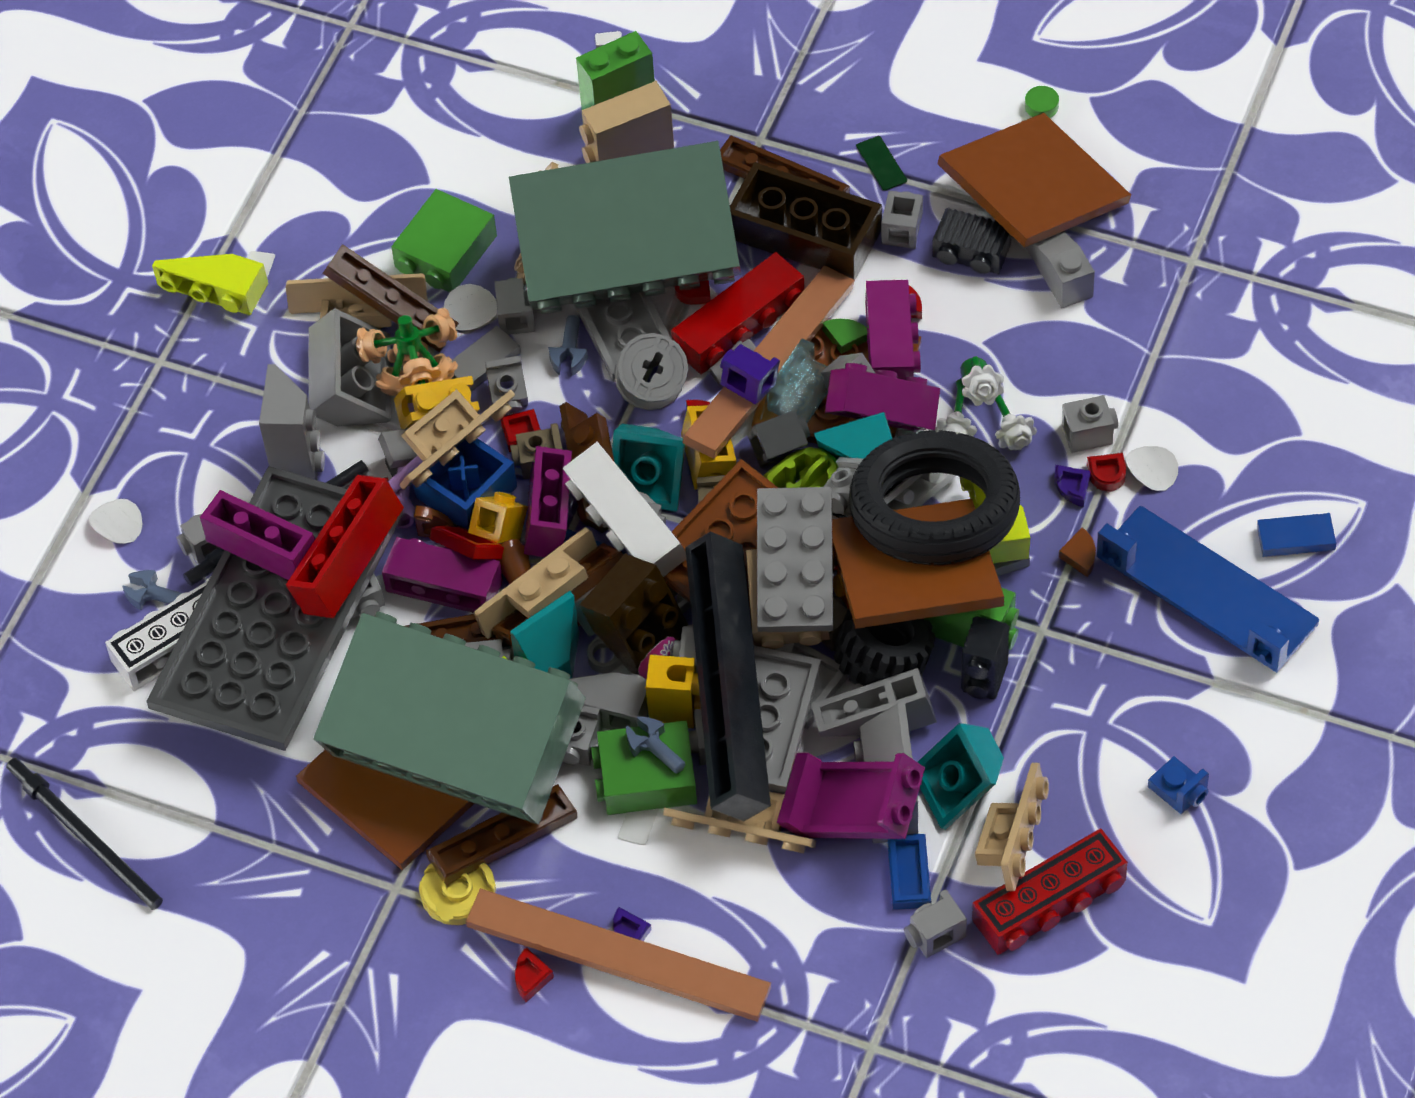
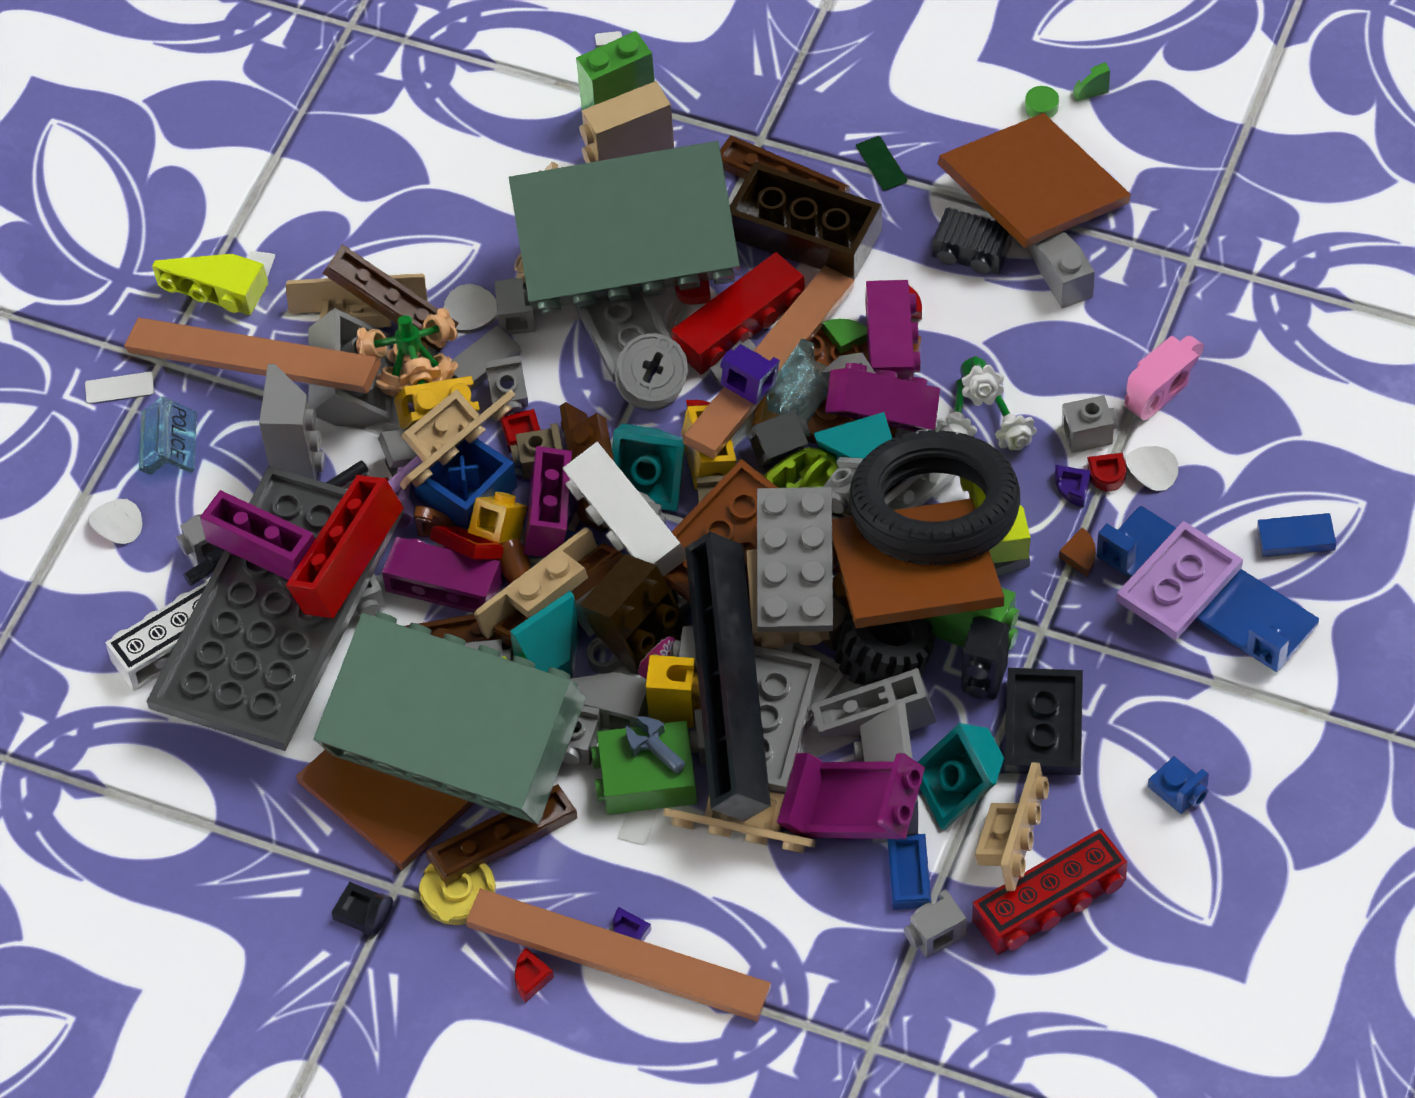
(39, 789): black bar -> none
(119, 387): none -> white sticker
(151, 591): sand blue bar -> none
(167, 436): none -> clear light blue panel
(252, 354): none -> nougat tile
(363, 909): none -> black tile
(444, 240): bright green brick -> none
(568, 348): sand blue bar -> none
(902, 219): light grey brick -> none
(1044, 720): none -> black plate
(1094, 84): none -> bright green tile
(1161, 375): none -> bright pink piece
(1179, 580): none -> lavender plate

